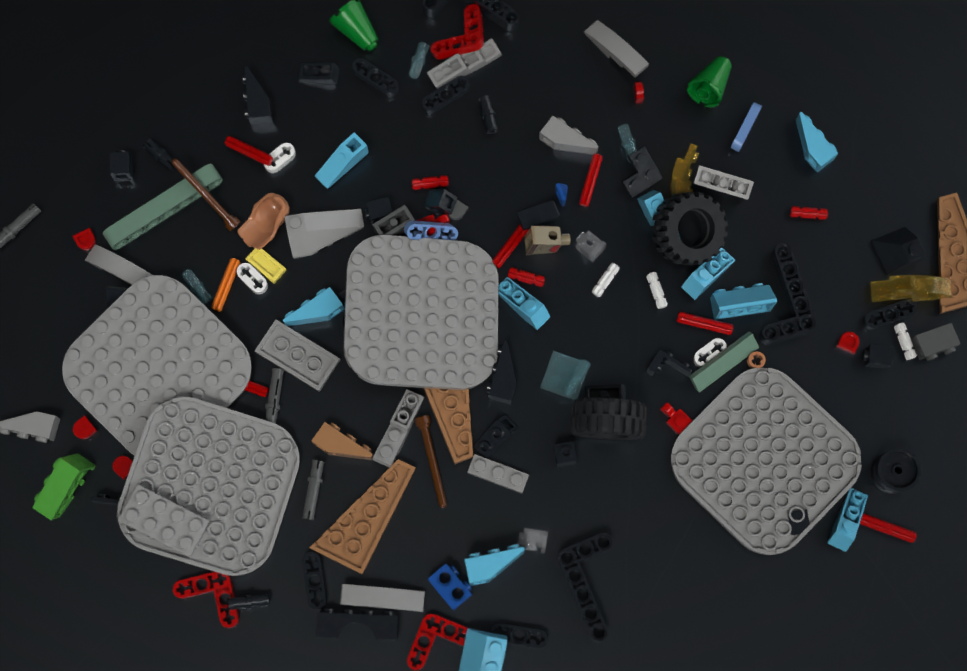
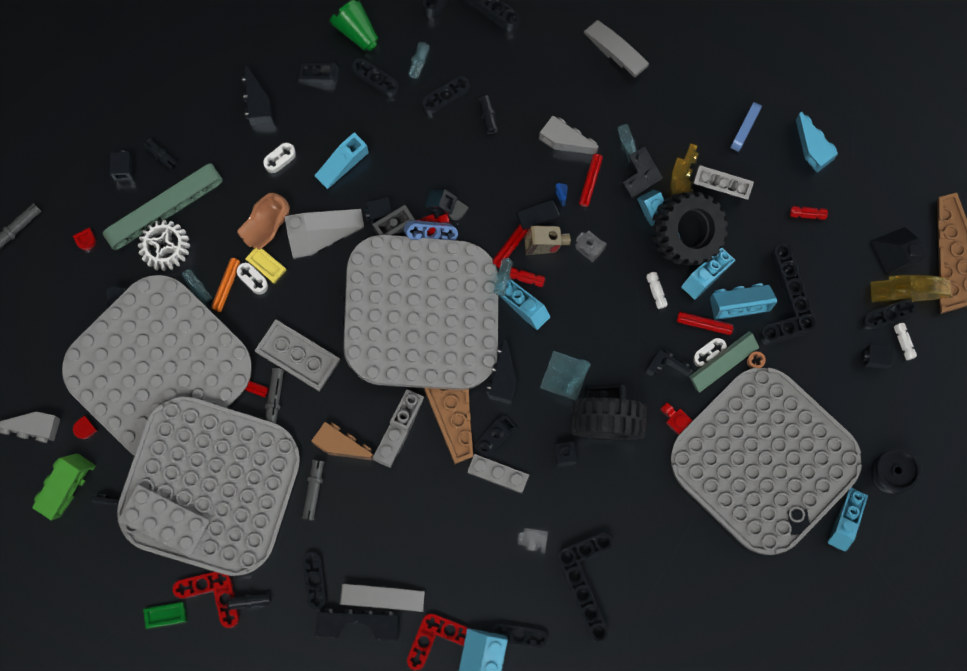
(116, 265): light grey slope -> none
(121, 466): red tile -> none
(160, 259): none -> white gear
(164, 615): none -> green tile
(230, 221): reddish brown piece -> none
(248, 150): red axle -> none
(319, 309): medium azure slope -> none
(360, 528): medium nougat wing -> none
(423, 424): reddish brown piece -> none
(430, 182): red axle -> none
(446, 590): blue brick -> none
(464, 64): light grey slope -> none
(468, 38): red beam -> none
(486, 567): medium azure slope -> none
(503, 277): none -> clear light blue axle
(605, 280): white axle -> none
(638, 92): red tile -> none
(710, 82): green cone -> none
(848, 342): red tile -> none
(888, 528): red axle -> none
(935, 342): dark grey brick -> none

